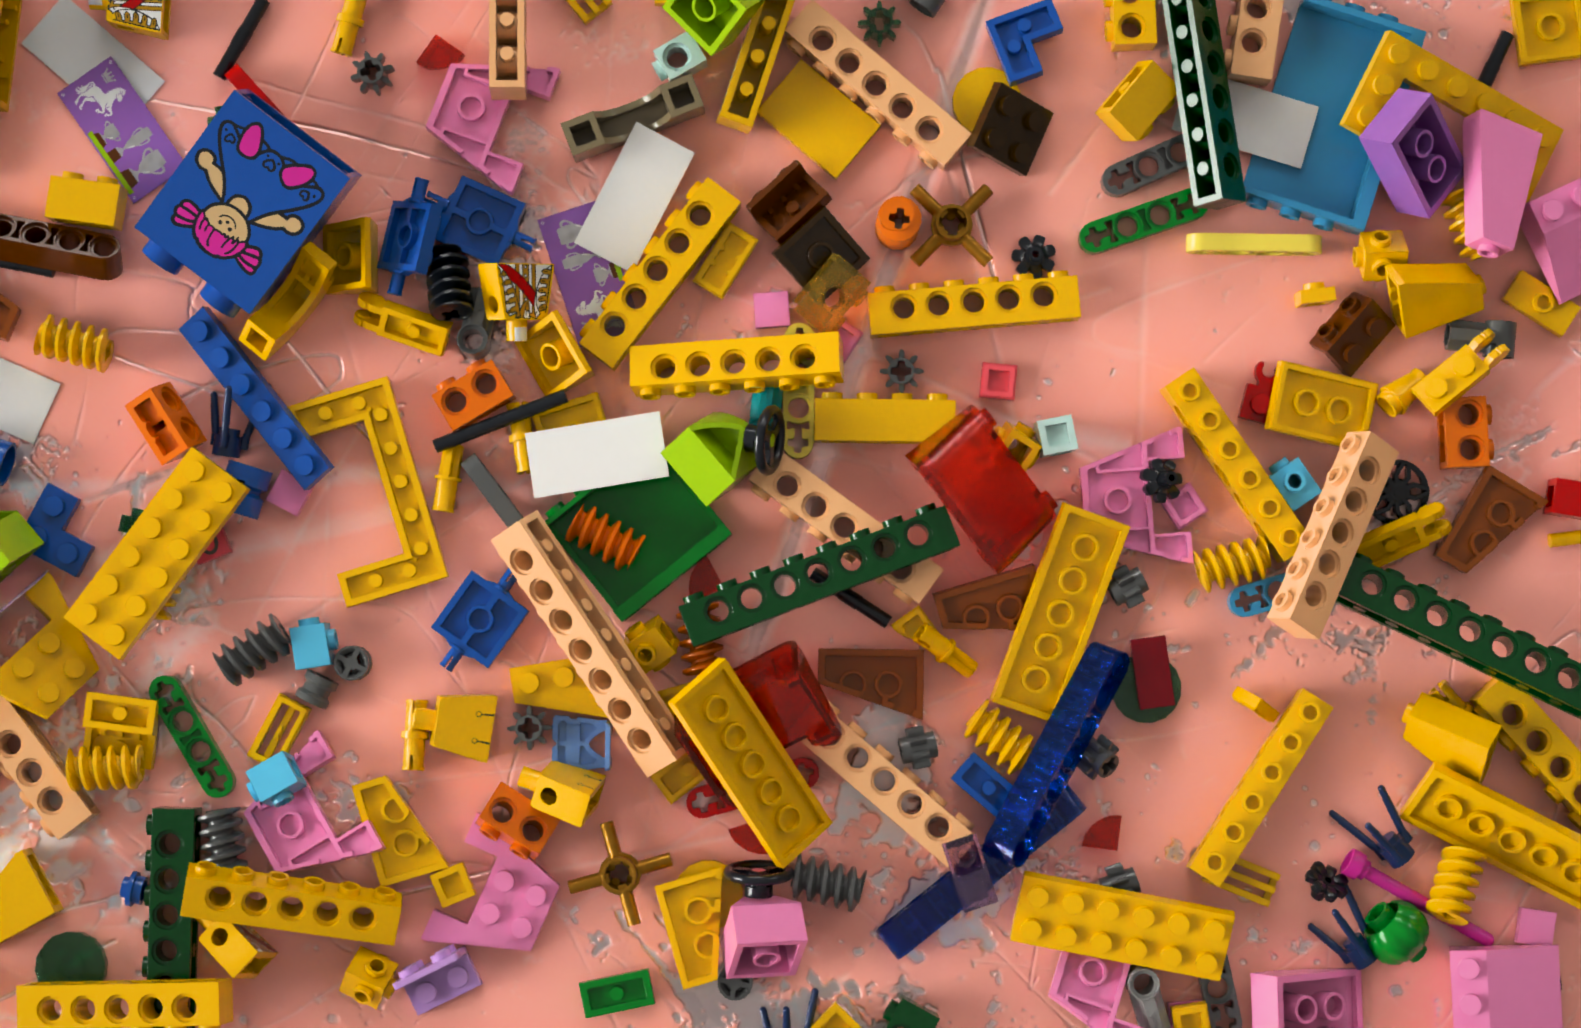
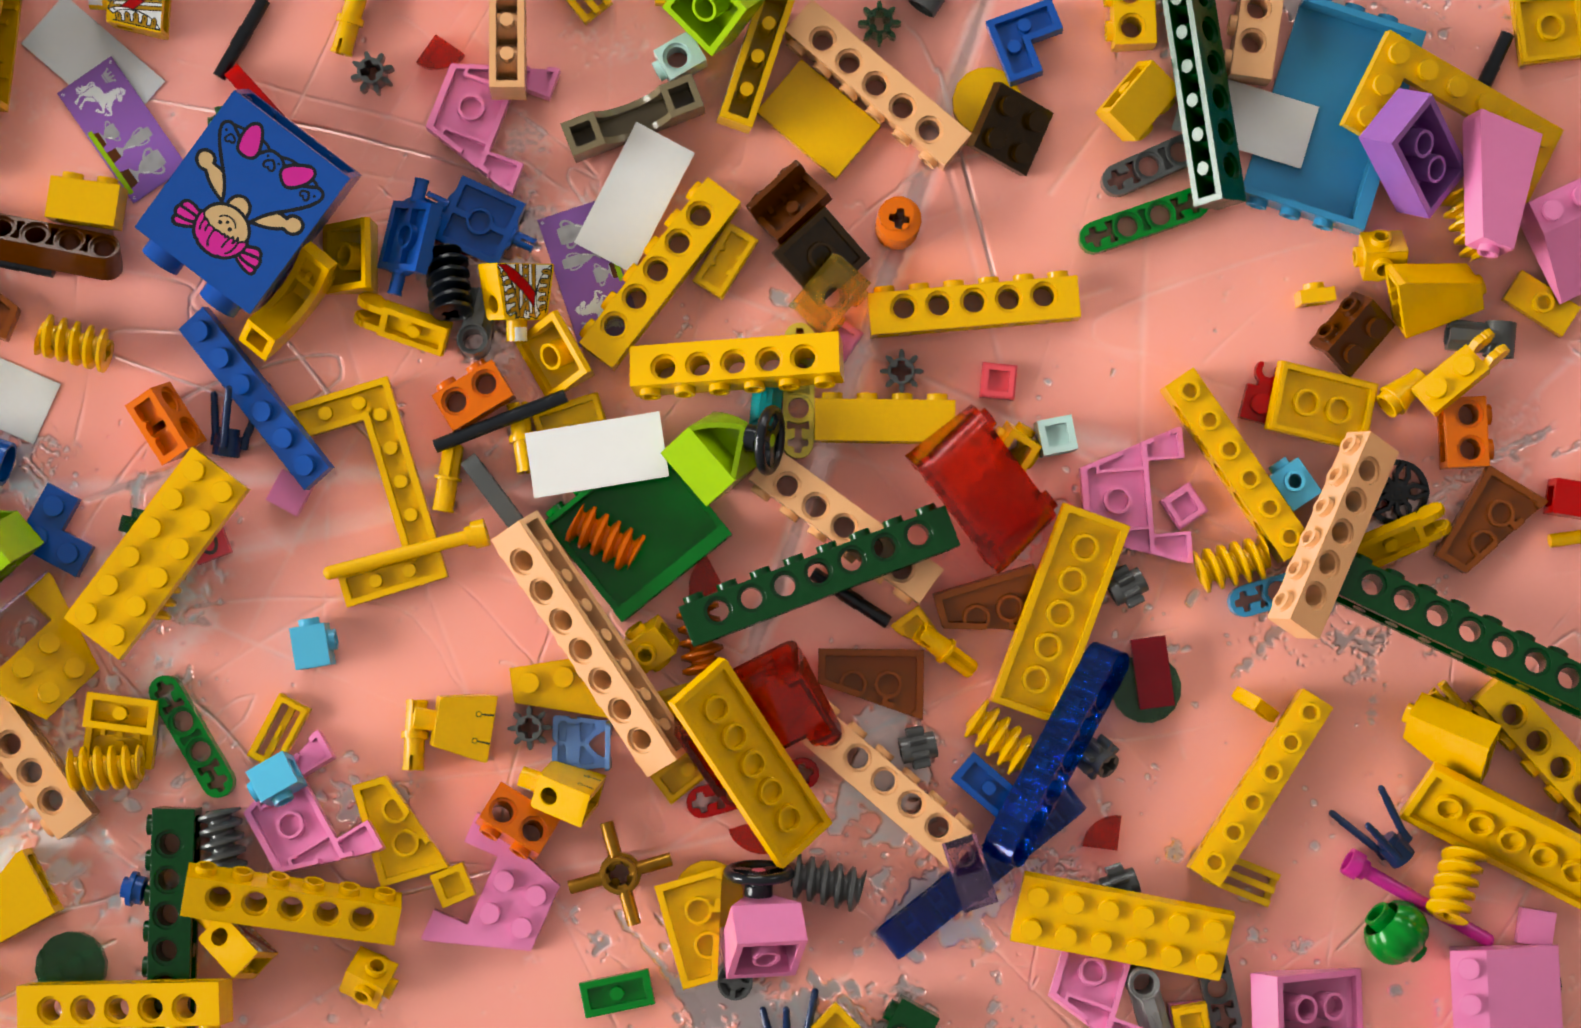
(253, 651): dark grey piece -> none
(254, 479): blue wheel -> none
(316, 689): dark grey wheel -> none
(347, 660): dark grey wheel -> none
(440, 980): lavender bracket -> none
(474, 535): none -> yellow piece
(479, 619): blue plate -> none
(771, 310): bright pink tile -> none
(950, 212): pearl gold bar -> none
(1031, 263): black plant -> none
(1161, 480): black plant -> none
(1254, 244): light yellow beam -> none
(1325, 882): black plant -> none
(1356, 945): dark blue plant -> none

